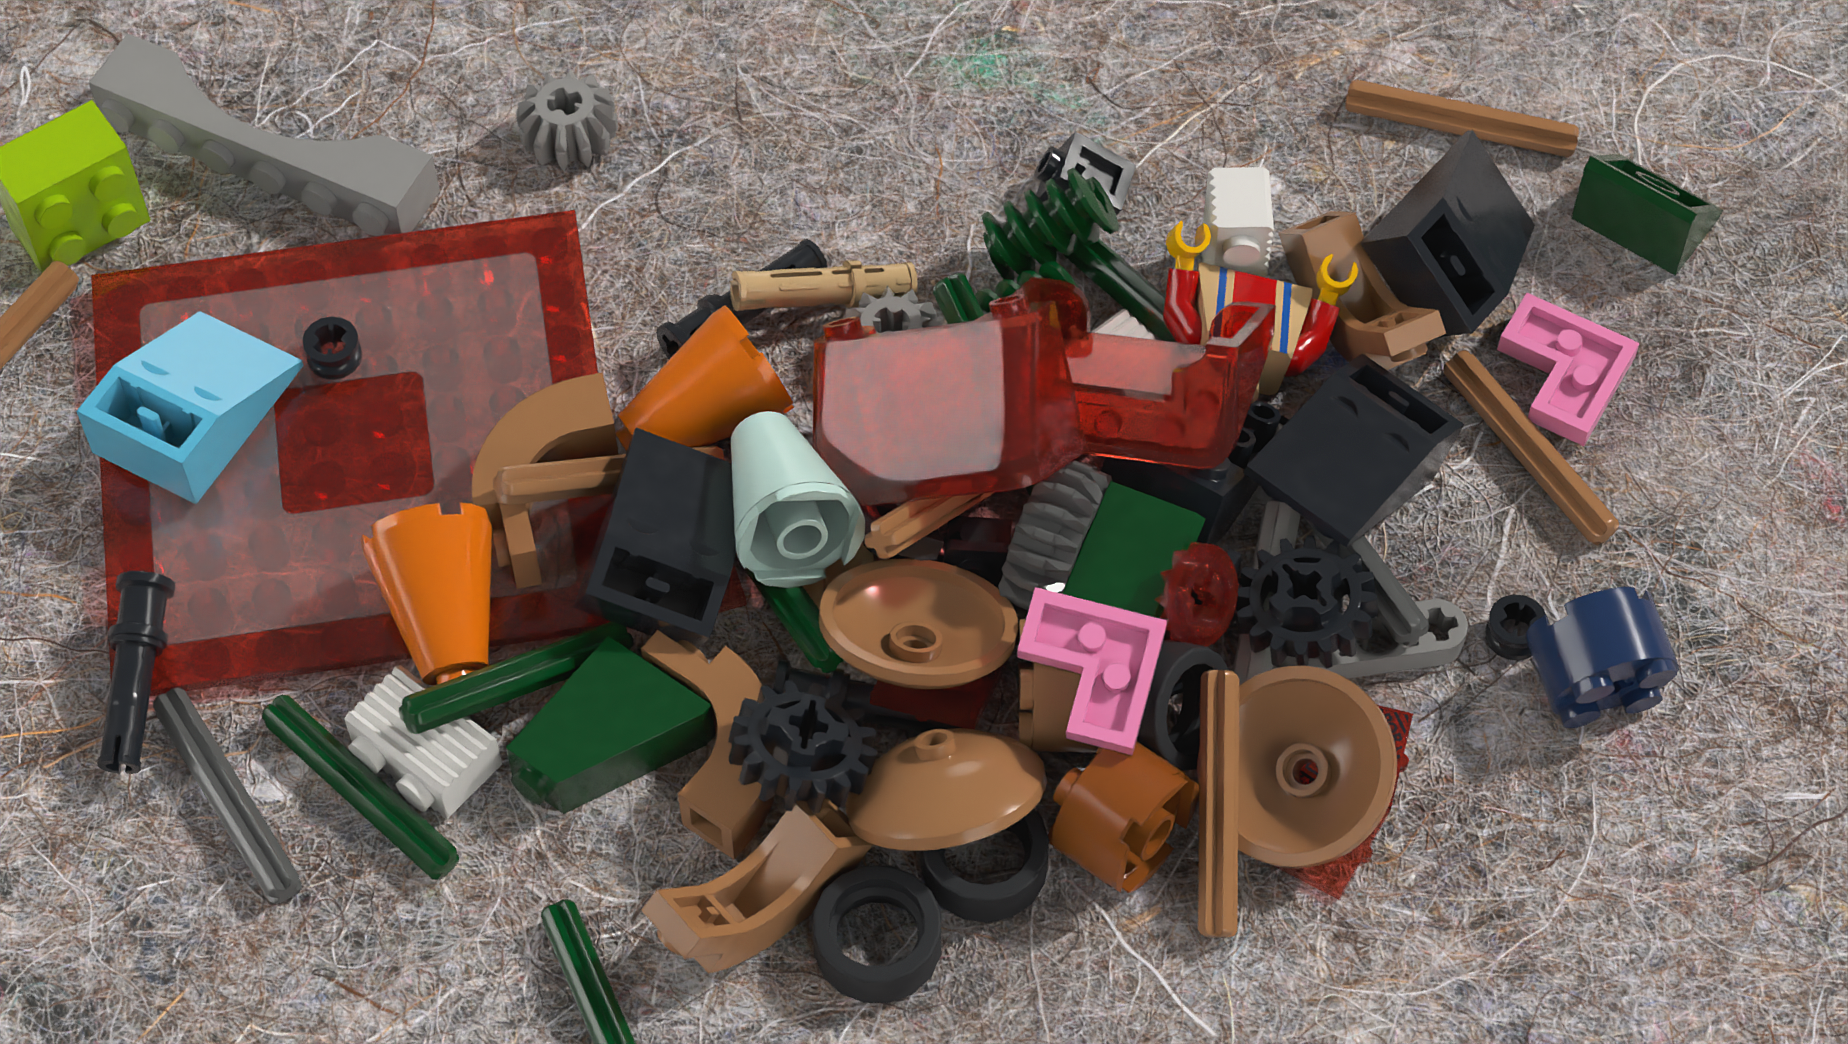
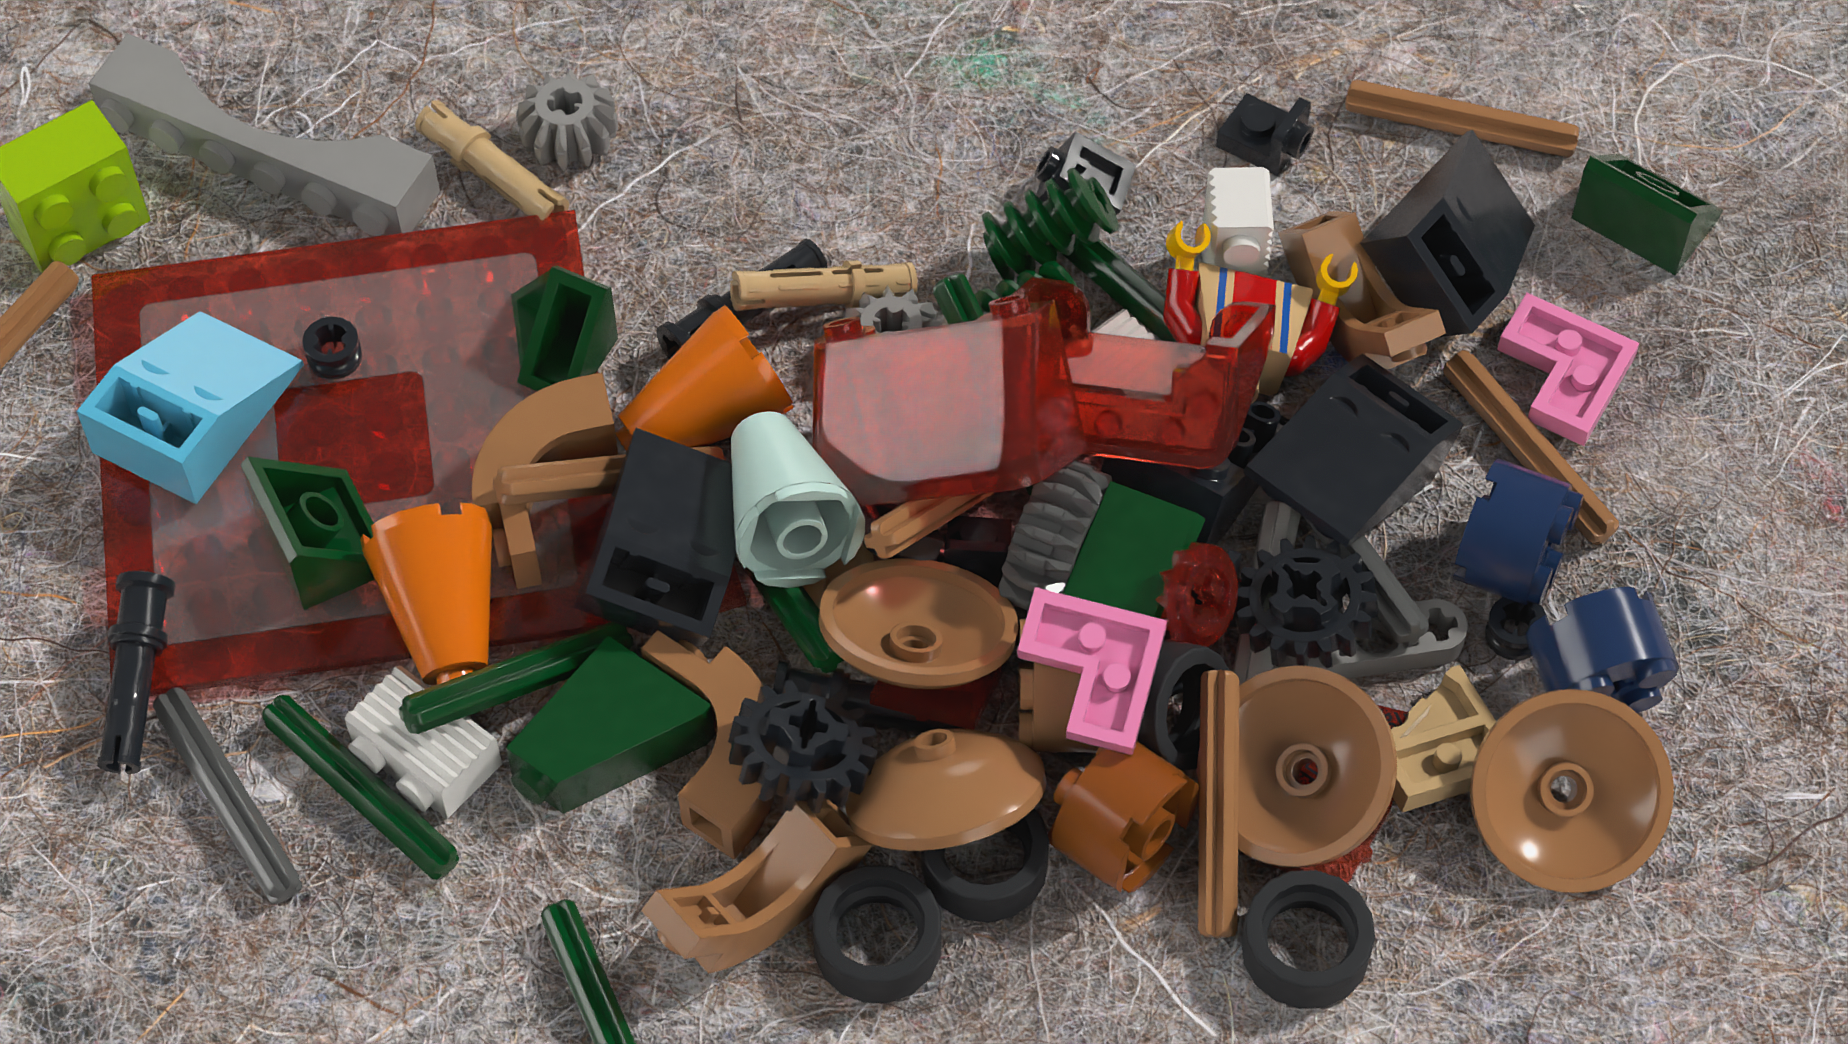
(312, 524): none -> dark green slope
(476, 153): none -> tan pin
(562, 327): none -> dark green slope
(1266, 133): none -> black bracket
(1322, 893): none -> black tyre
(1440, 742): none -> tan wing
(1514, 533): none -> dark blue brick
(1615, 801): none -> medium nougat dish

